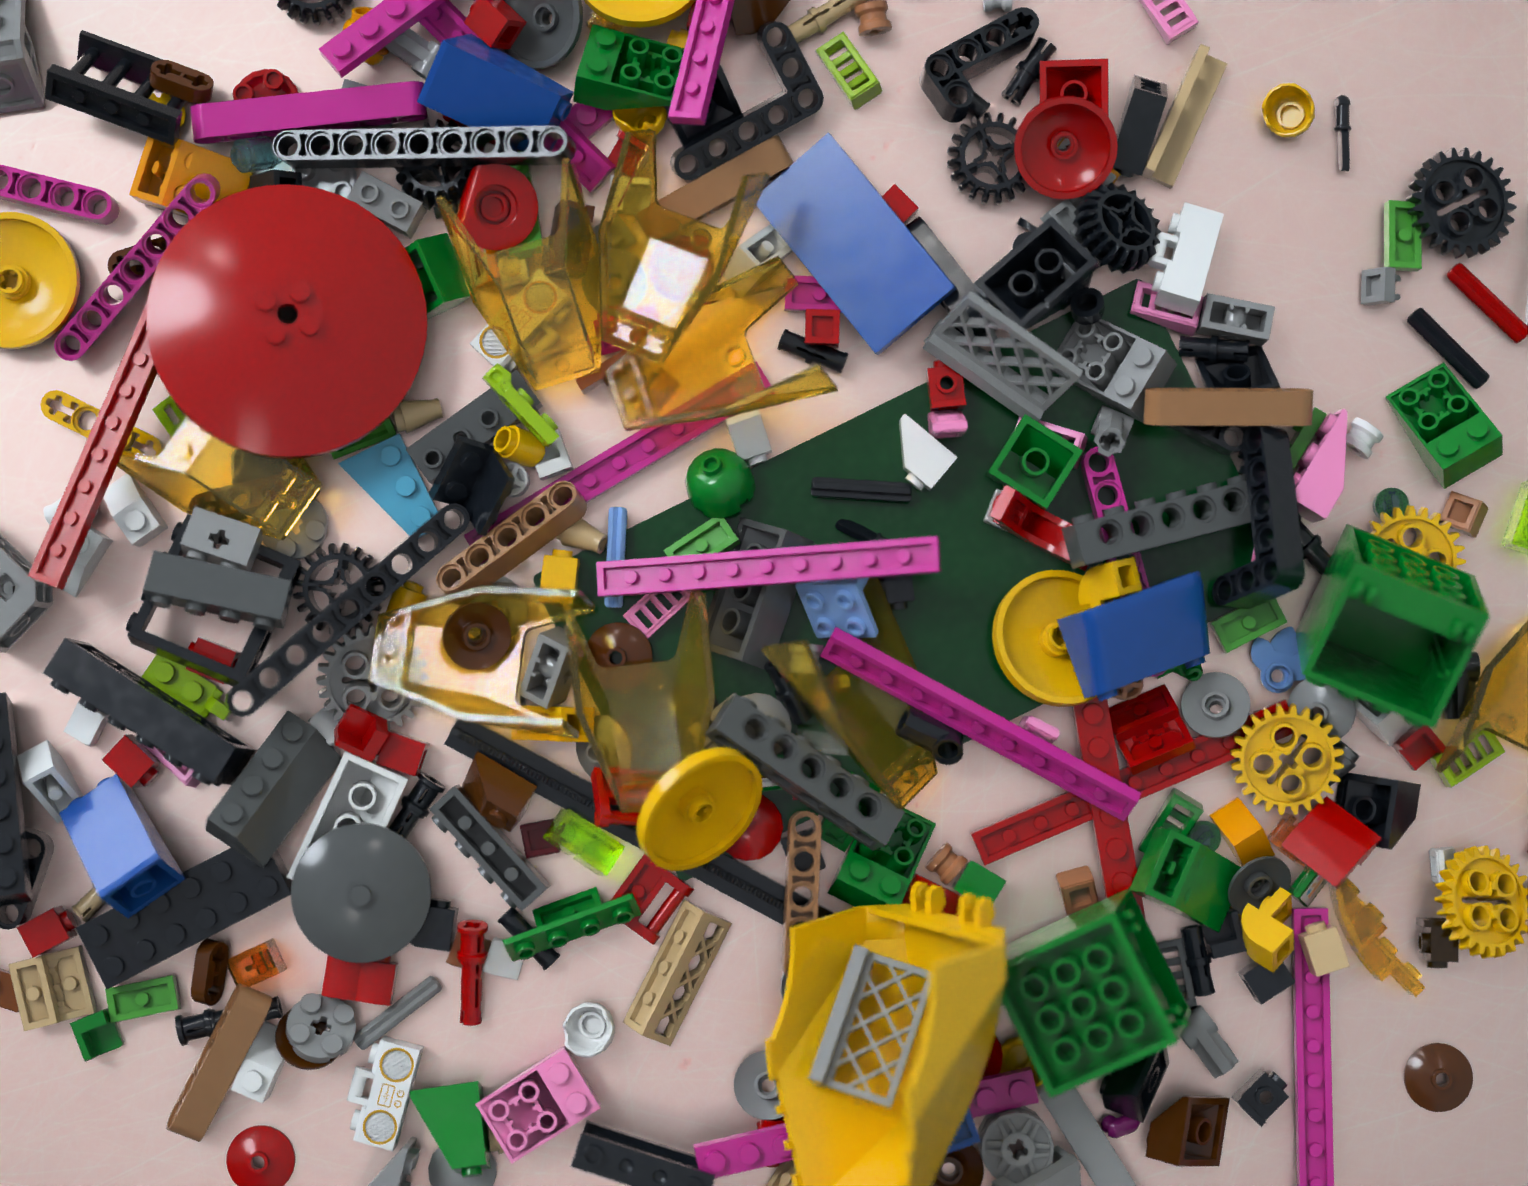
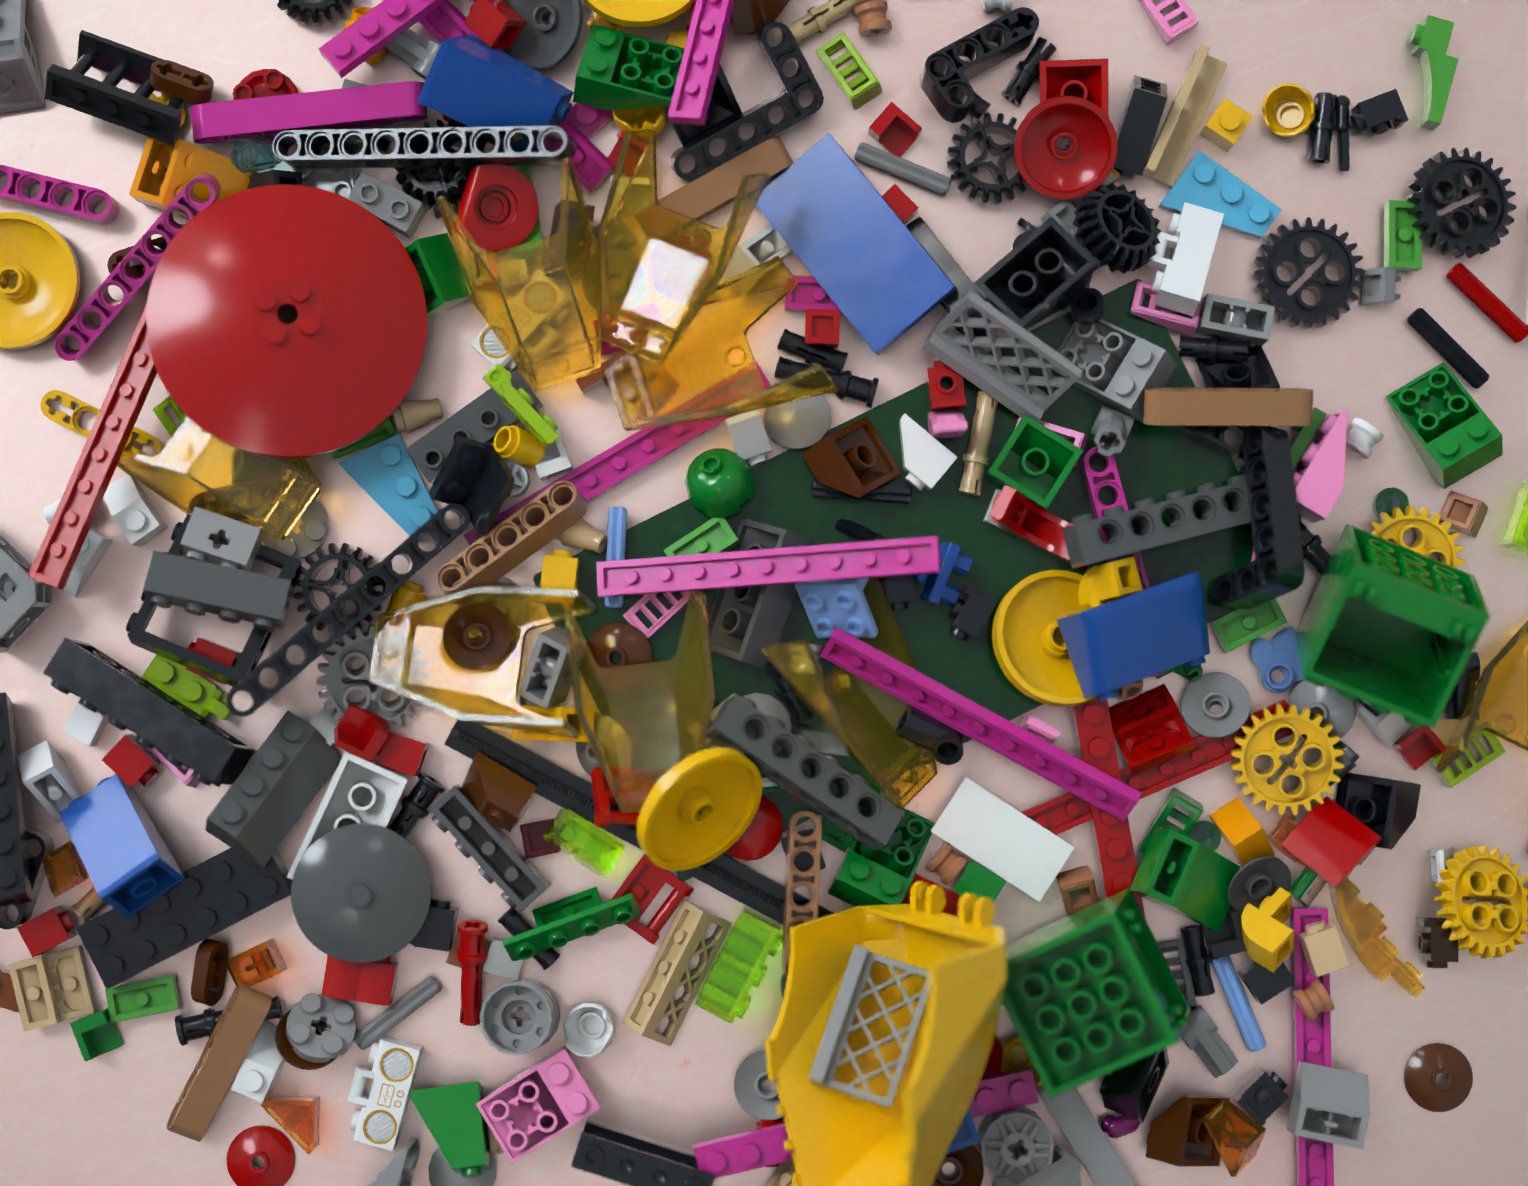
(64, 869): none -> clear orange slope
(297, 1116): none -> clear orange slope
(506, 1030): none -> light grey wheel
(739, 965): none -> clear neon green brick
(798, 422): none -> light grey dish
(847, 384): none -> black pin
(852, 459): none -> reddish brown slope
(895, 130): none -> red panel
(902, 169): none -> light grey axle
(936, 587): none -> blue hips
(970, 614): none -> black brick
(977, 450): none -> tan pin
(1002, 839): none -> white sticker
(1217, 189): none -> medium azure wing
(1226, 125): none -> yellow brick
(1234, 1135): none -> clear orange slope
(1239, 1003): none -> light blue axle
(1286, 252): none -> black gear
(1313, 1000): none -> nougat wheel
(1322, 128): none -> black pin
(1329, 1105): none -> light grey slope
(1378, 114): none -> black brick
(1438, 69): none -> bright green slope

